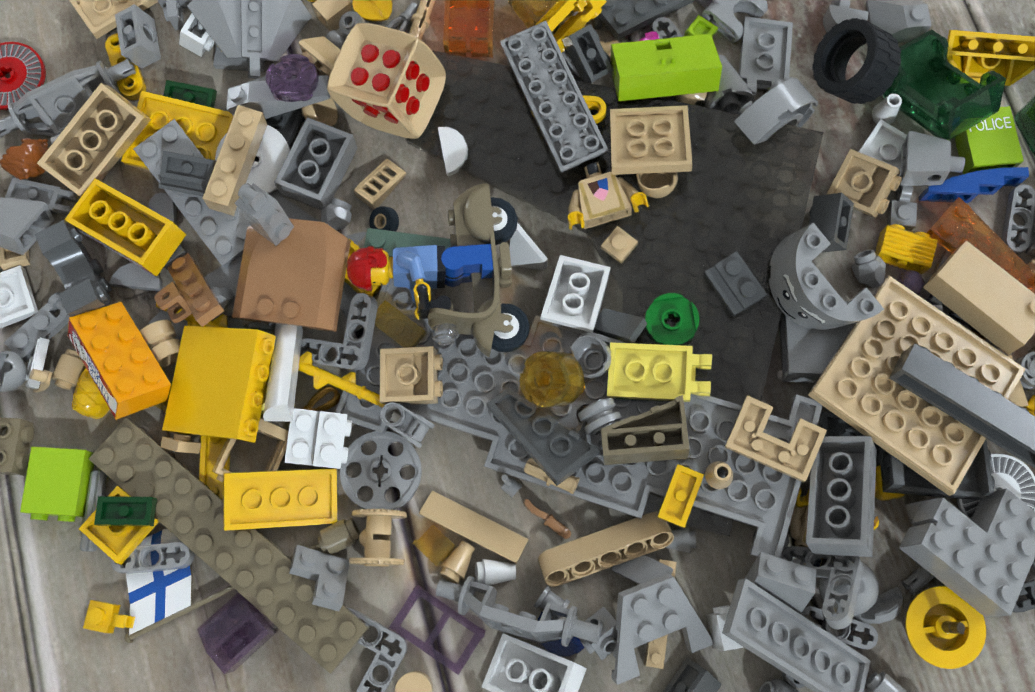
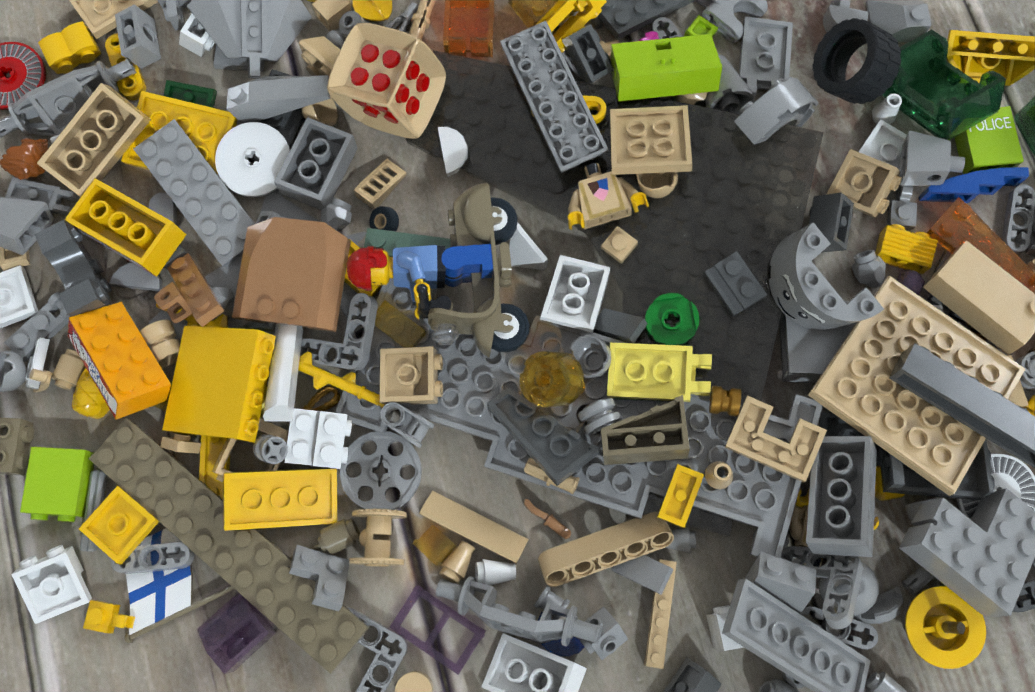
(51, 583): none -> white plate
(69, 48): none -> yellow brick
(125, 511): dark green plate -> none
(185, 173): dark grey plate -> none
(235, 160): tan brick -> none
(263, 213): light grey brick -> none
(276, 452): none -> light grey wheel
(295, 90): clear purple plate -> none
(510, 485): light grey hand -> none
(648, 614): light grey wing -> none
(725, 401): none -> pearl gold wheel

